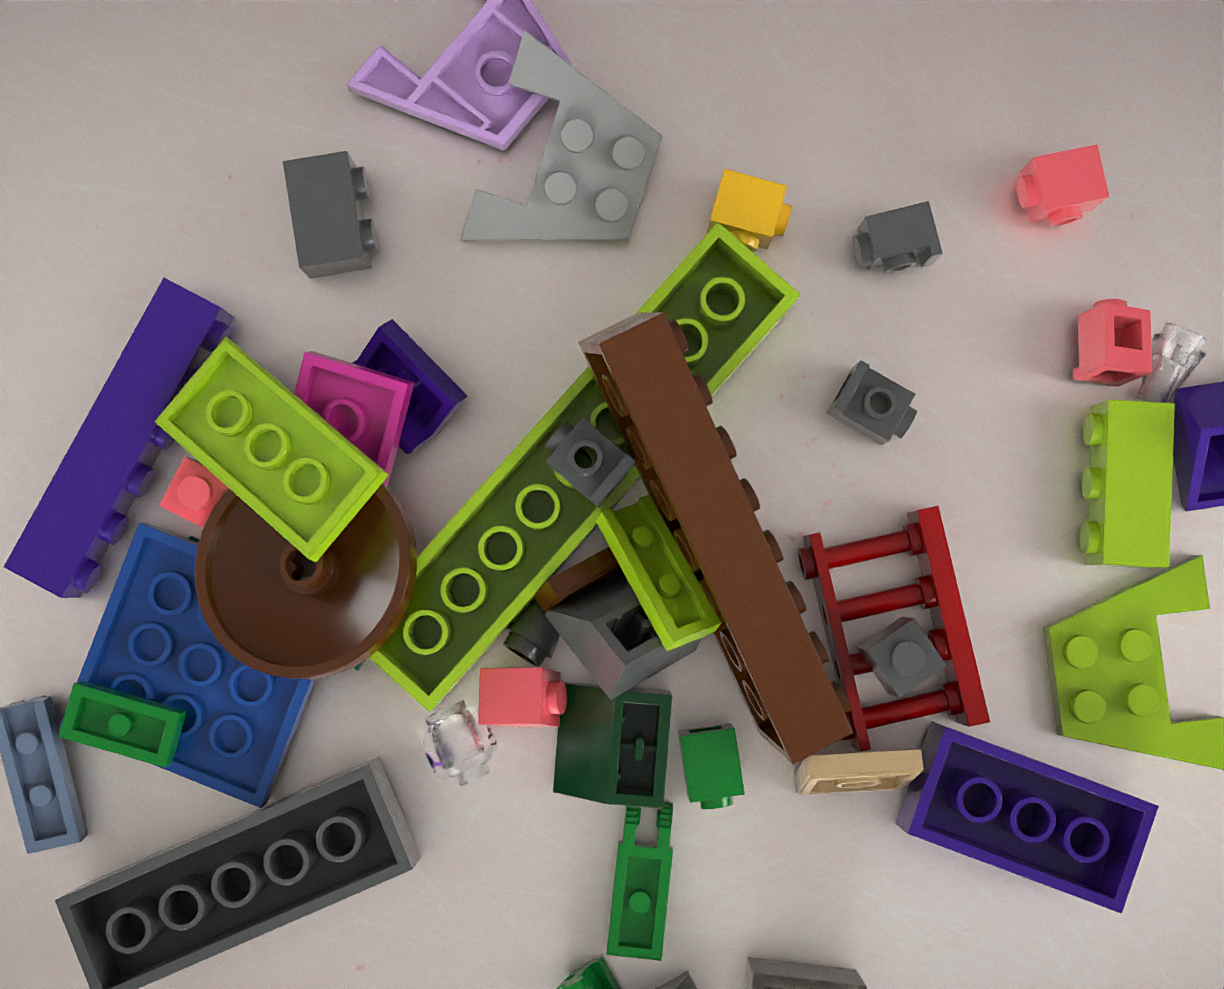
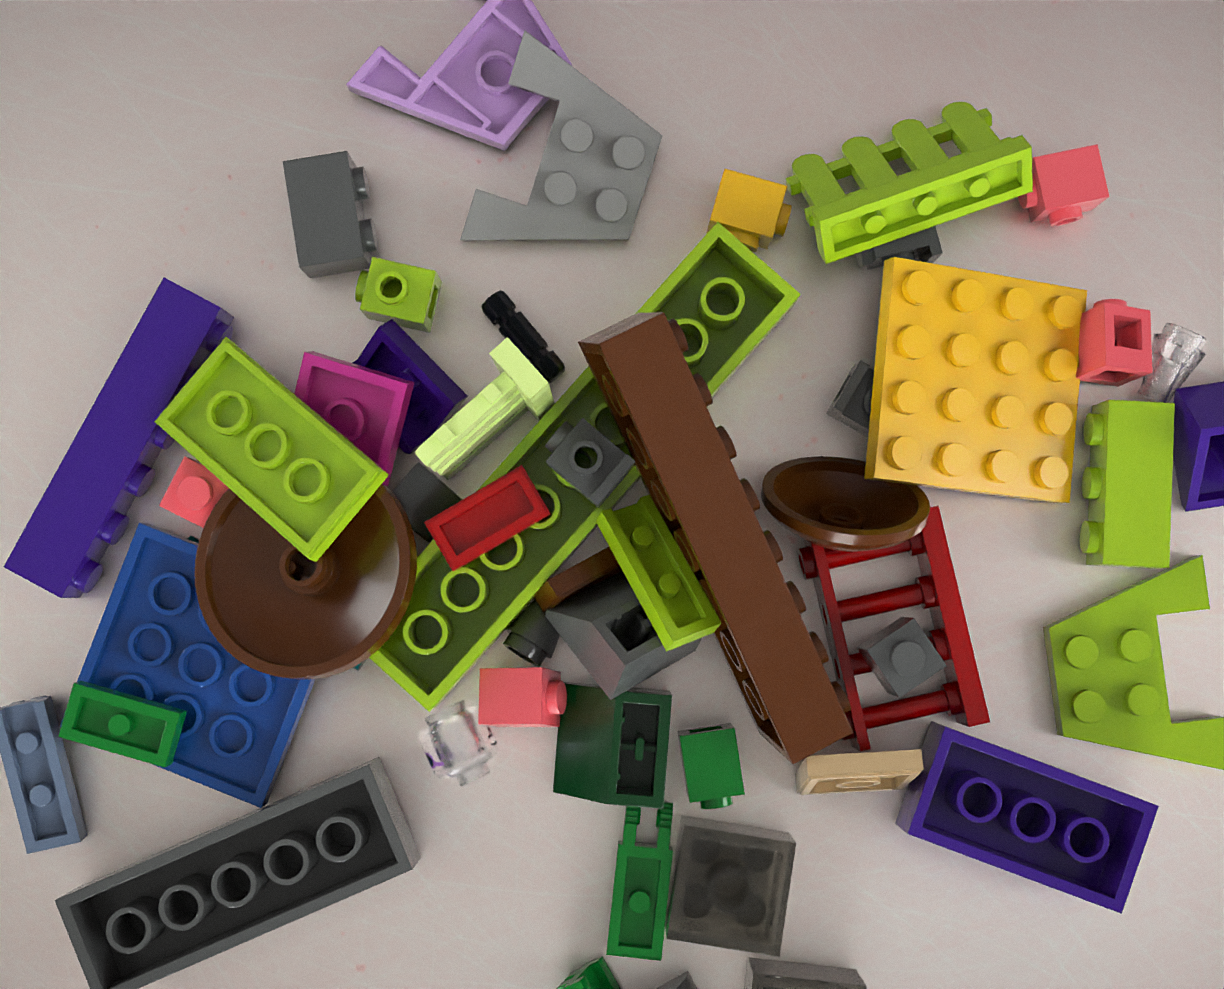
(399, 293): none -> lime brick
(423, 497): none -> dark grey brick
(487, 518): none -> red tile
(489, 413): none -> yellowish green fence
(523, 335): none -> black axle
(730, 886): none -> clear smoke brick
(838, 508): none -> reddish brown dish
(924, 197): none -> lime fence
(975, 382): none -> yellow plate

